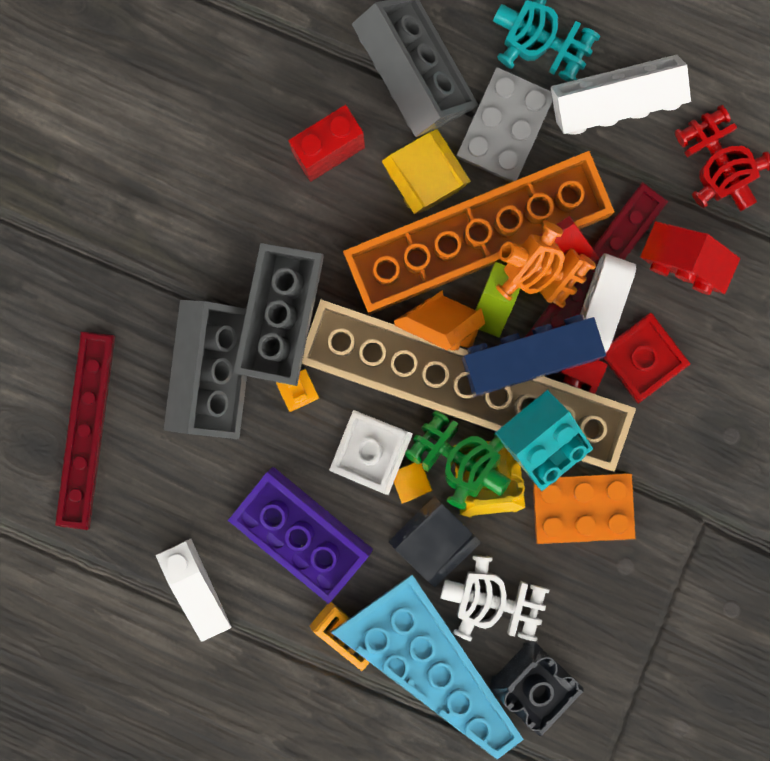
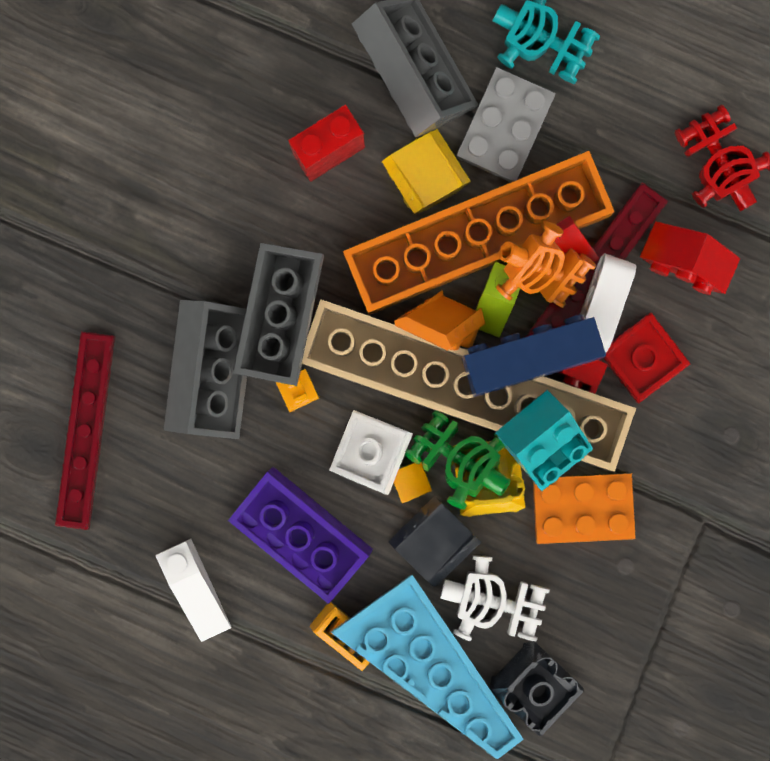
(621, 94): white brick -> none

